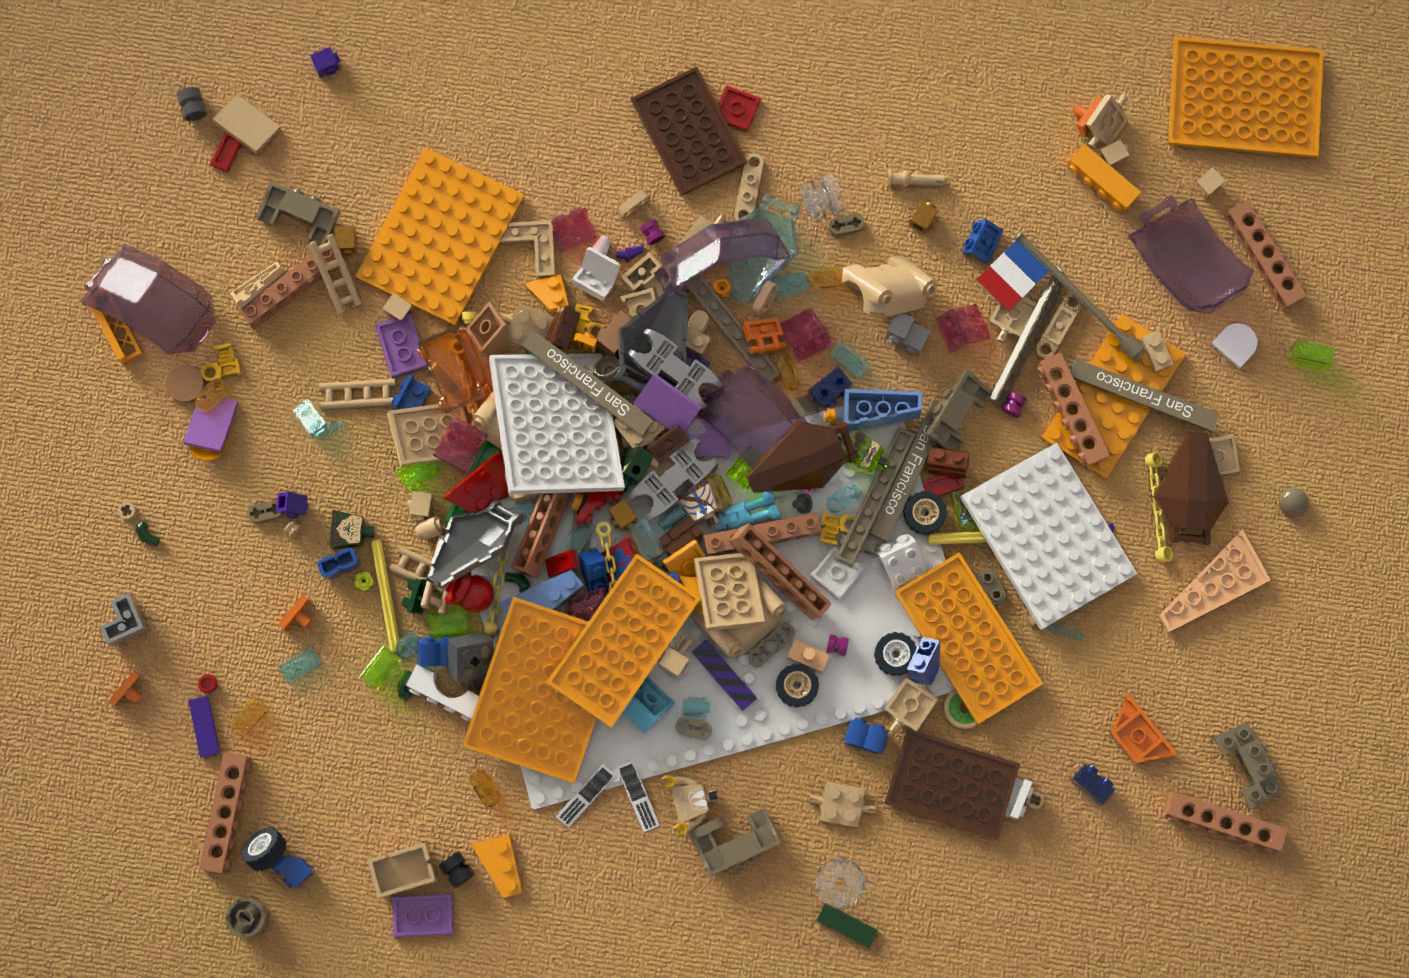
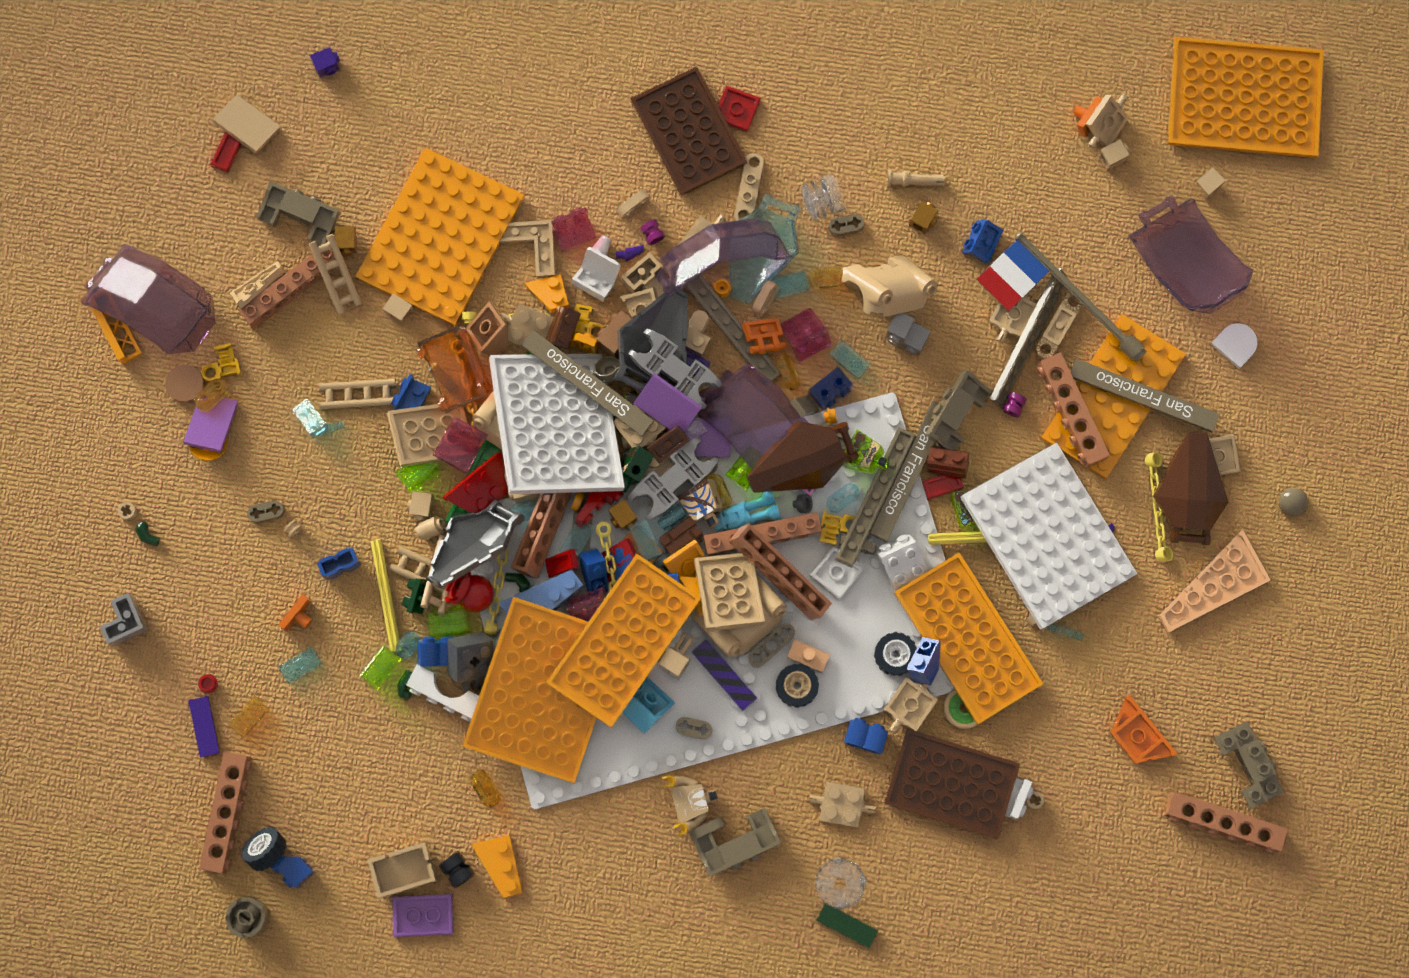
(126, 690): orange tile -> none
(192, 104): dark grey wheel -> none
(292, 504): dark purple brick -> none
(348, 530): torso -> none
(363, 586): neon yellow plate -> none
(400, 346): medium lavender tile -> none
(585, 795): sticker -> none
(638, 796): sticker -> none
(696, 707): clear light blue brick -> none
(841, 647): magenta wheel -> none
(879, 407): medium blue wedge -> none
(936, 513): black wheel -> none
(962, 327): clear pink bracket -> none
(991, 586): dark tan plate -> none
(1092, 784): clear blue brick -> none
(1103, 179): light orange brick -> none
(1156, 351): tan plate -> none
(1265, 265): nougat brick -> none
(1311, 355): clear neon green brick -> none

